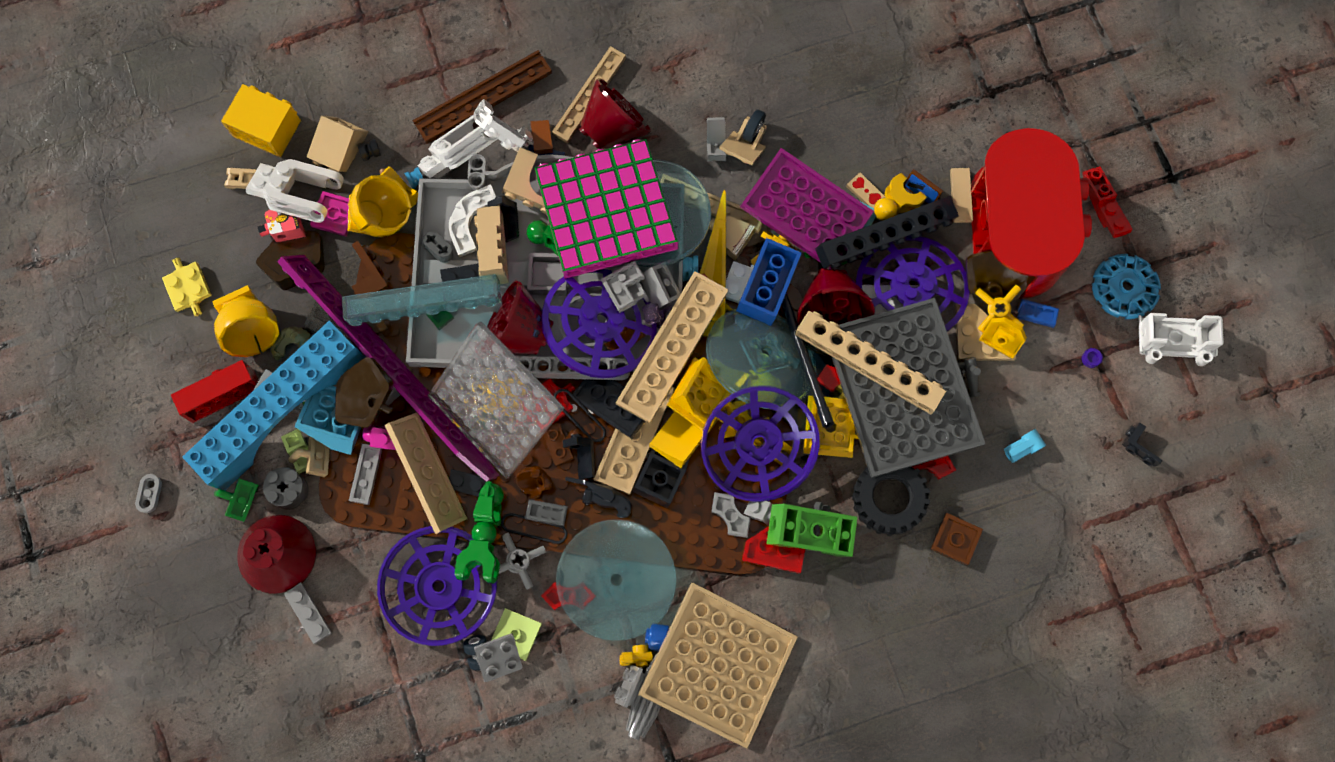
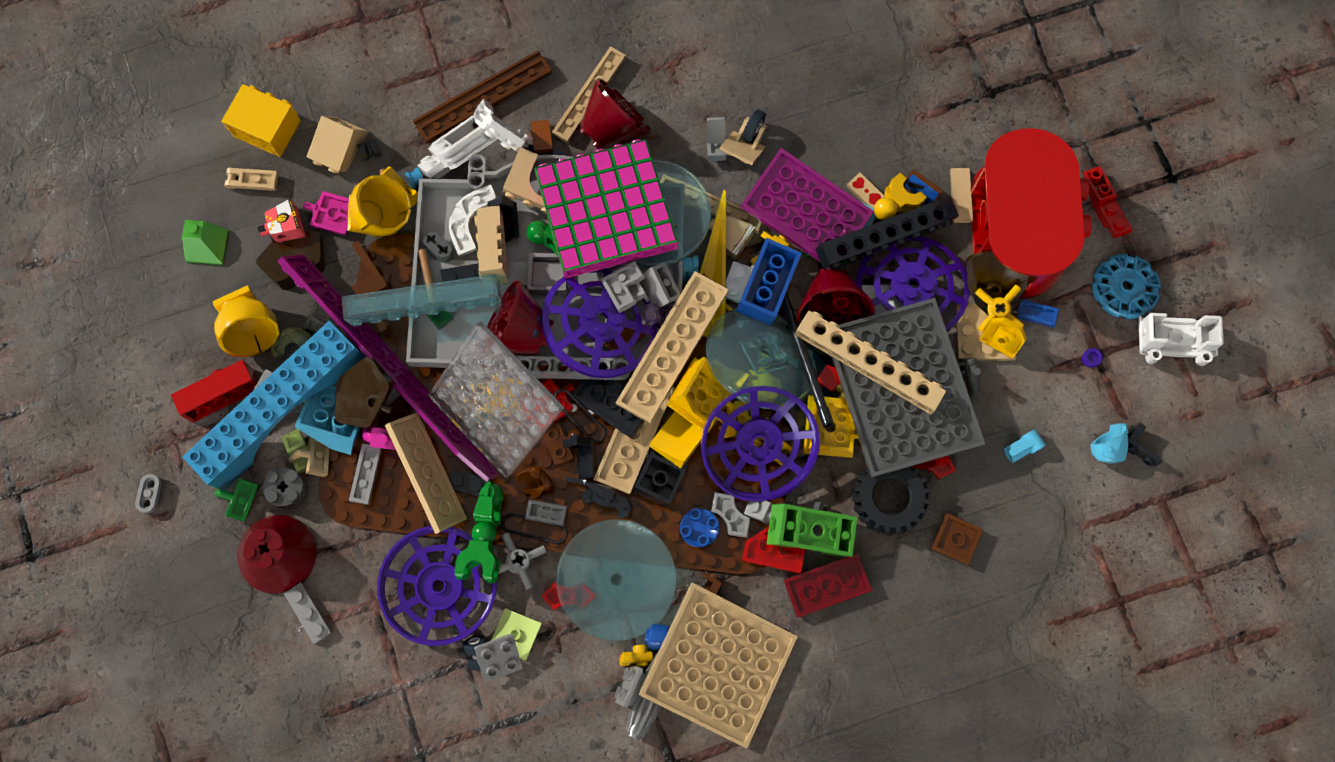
(186, 286): light yellow plate -> none
(204, 242): none -> bright green slope
(276, 182): white plate -> none
(425, 266): none -> medium nougat bar
(699, 527): none -> blue dish
(714, 580): none -> reddish brown bracket
(827, 585): none -> dark red plate
(1112, 445): none -> medium azure helmet

